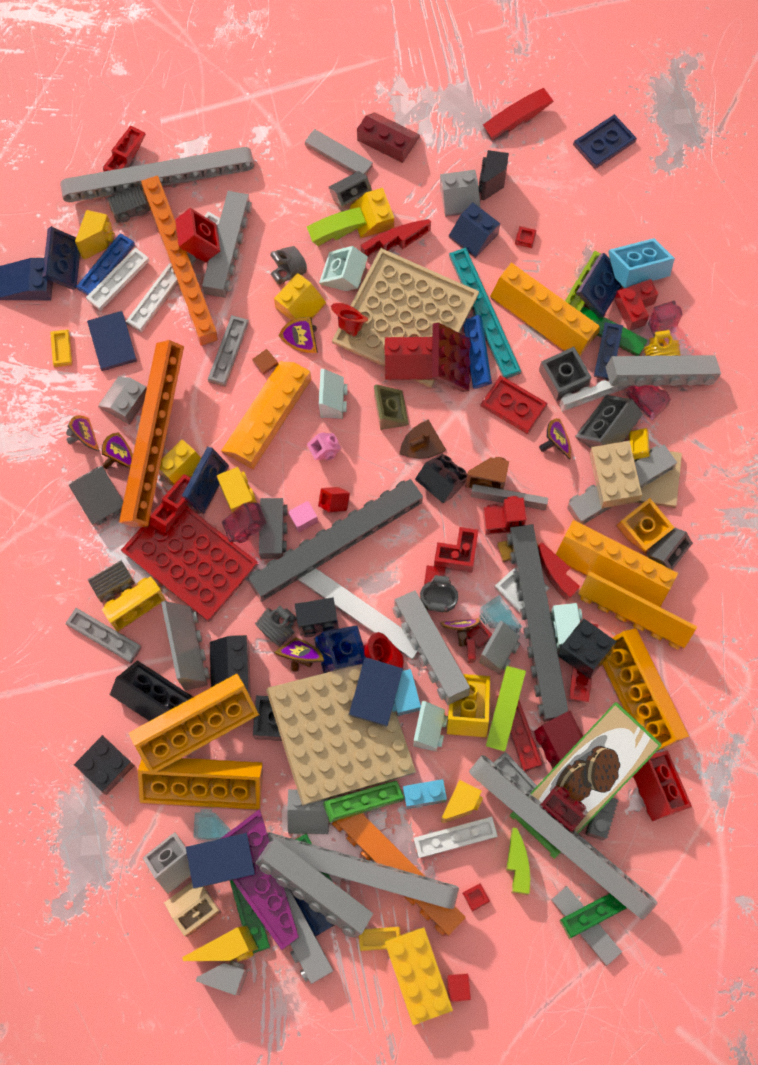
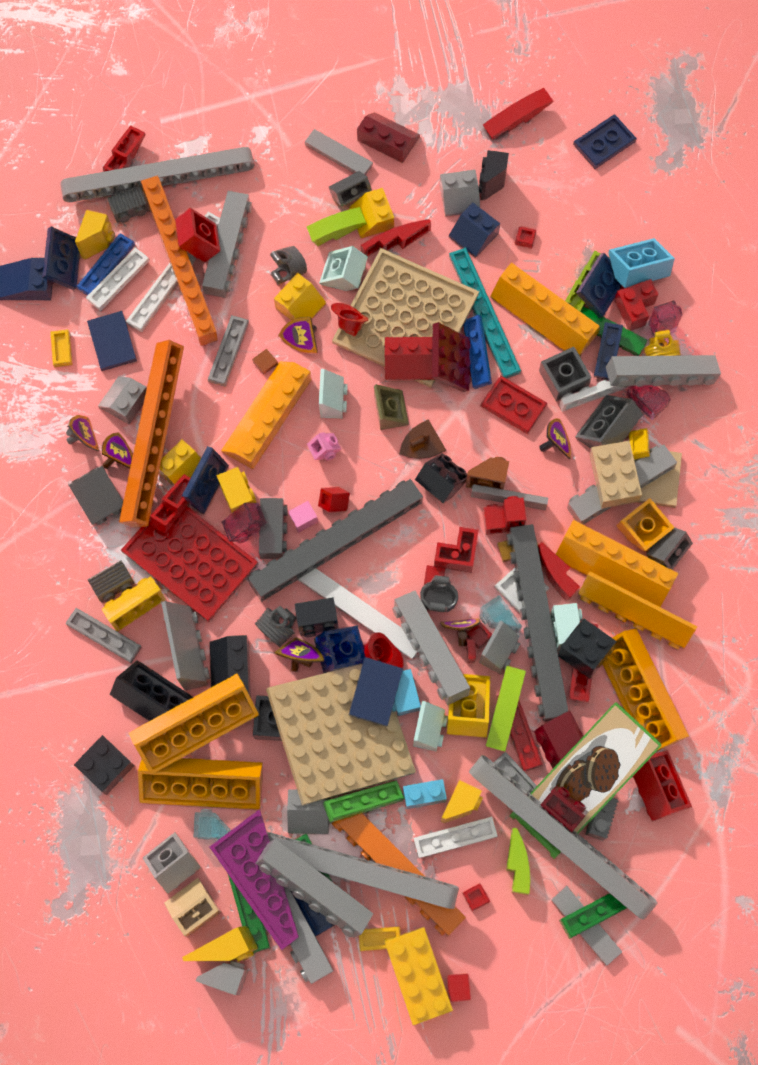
(220, 860): dark blue tile -> none

